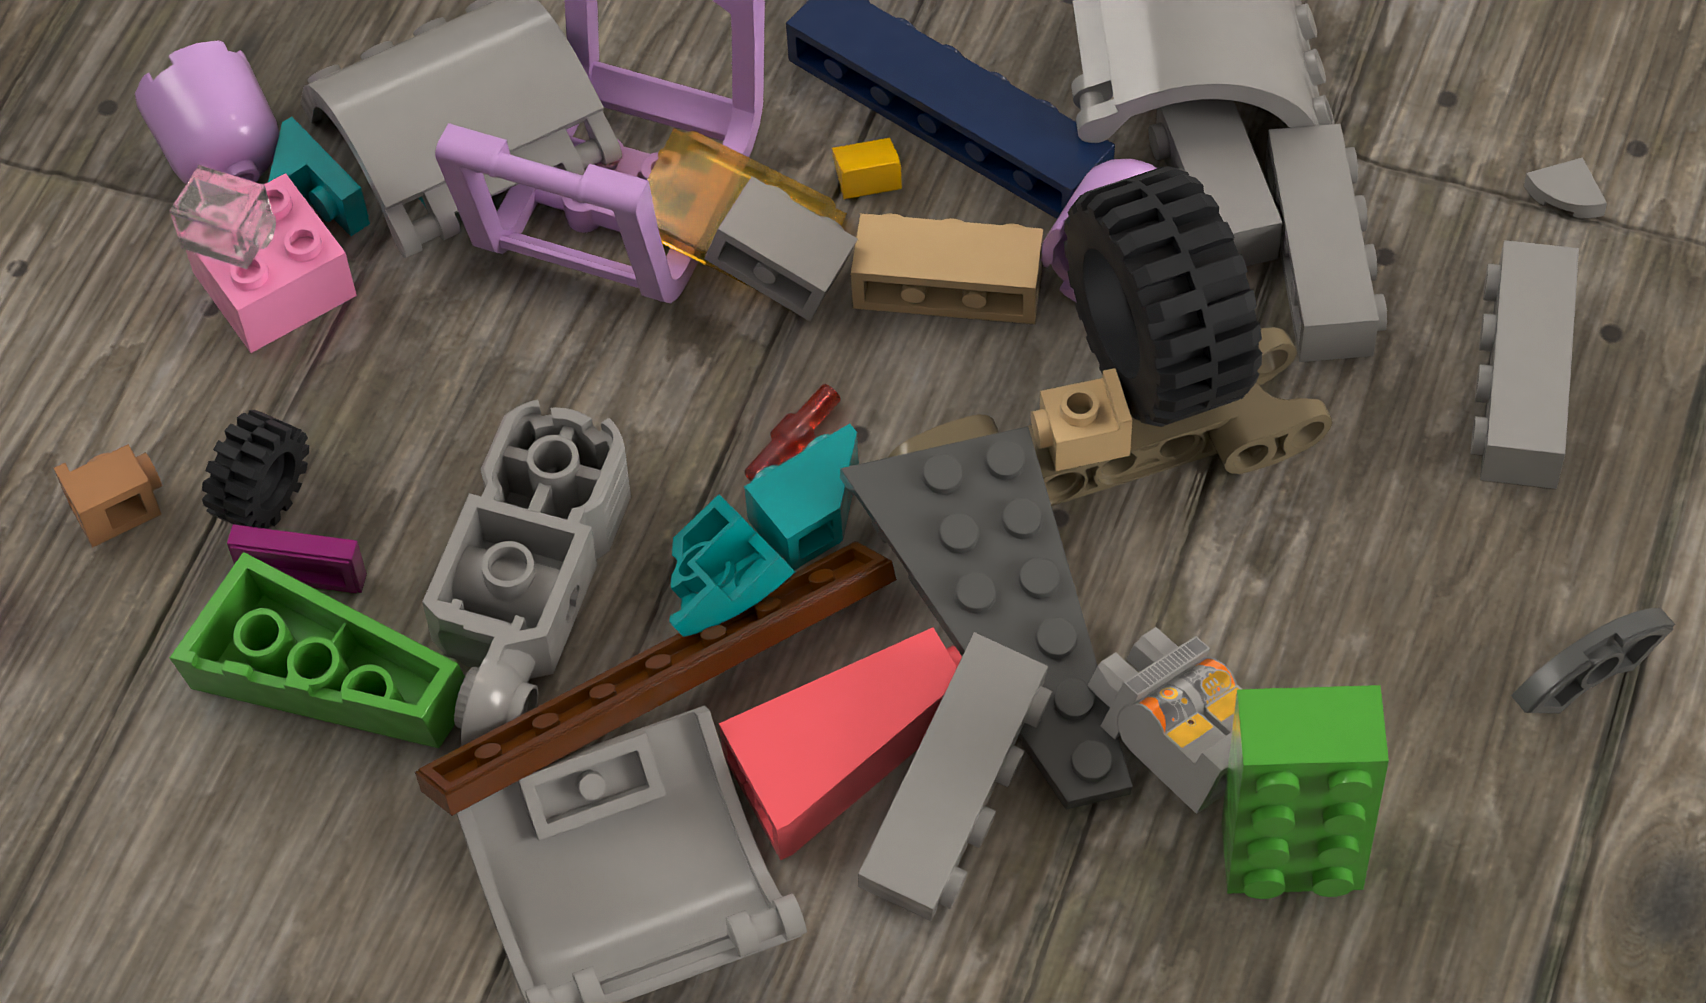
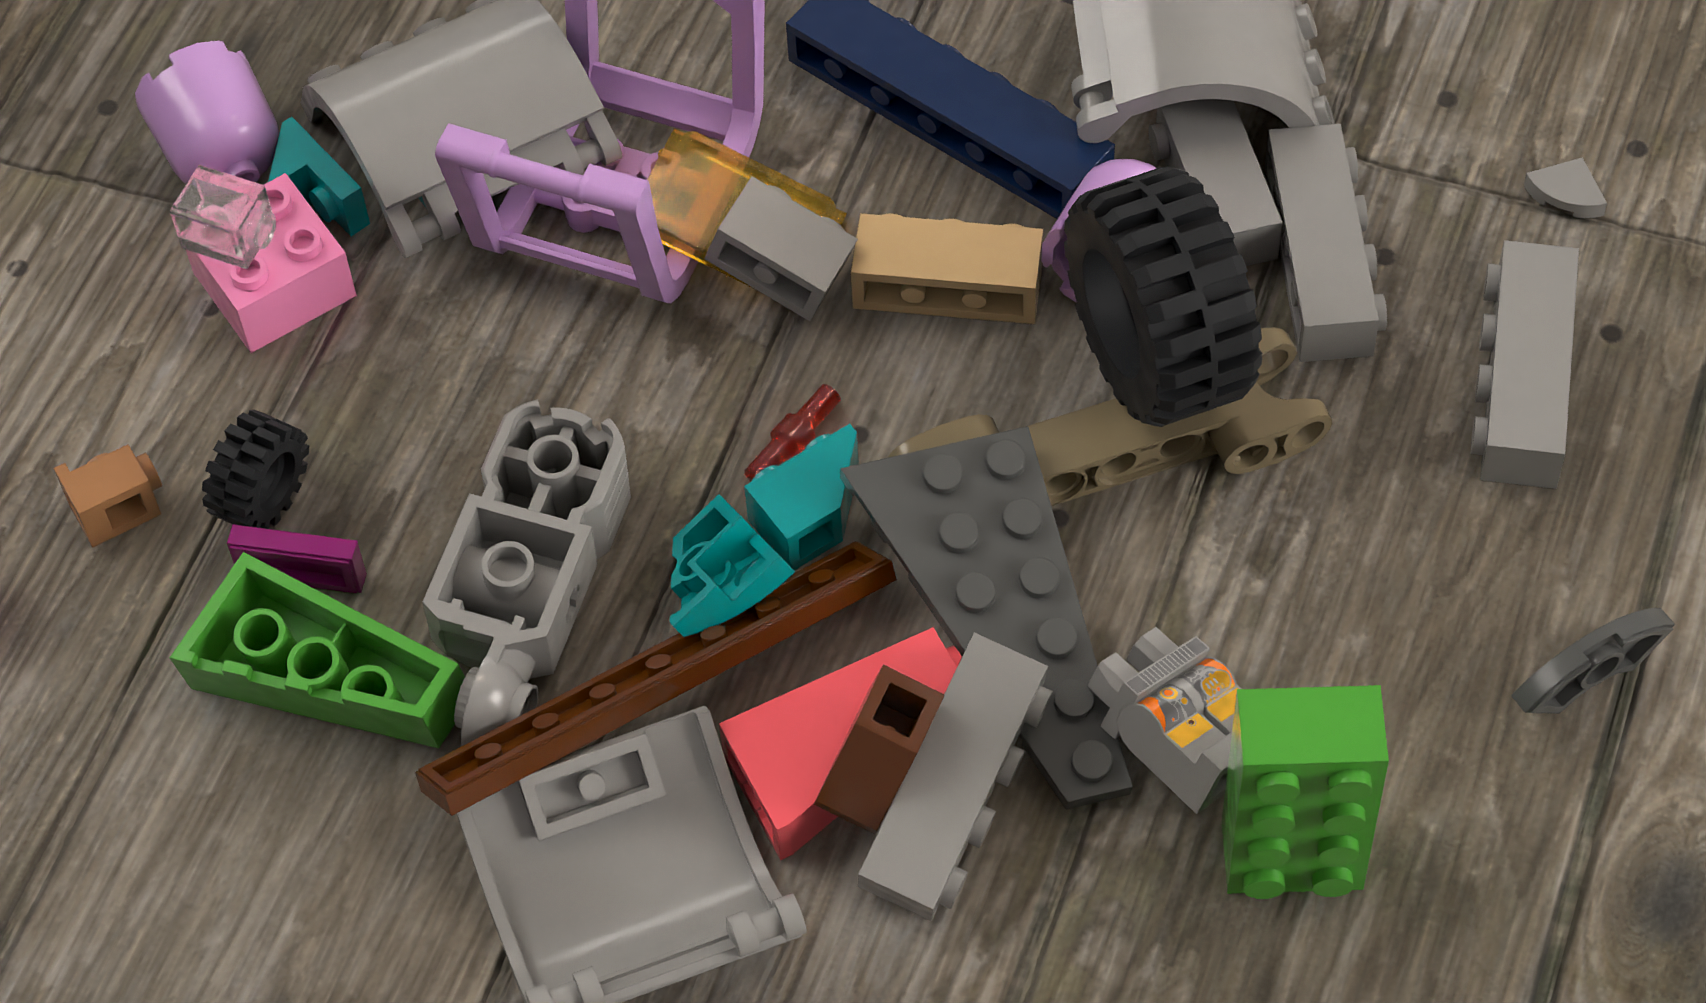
(867, 168): yellow slope -> none
(879, 749): none -> reddish brown slope
(1084, 422): tan brick -> none

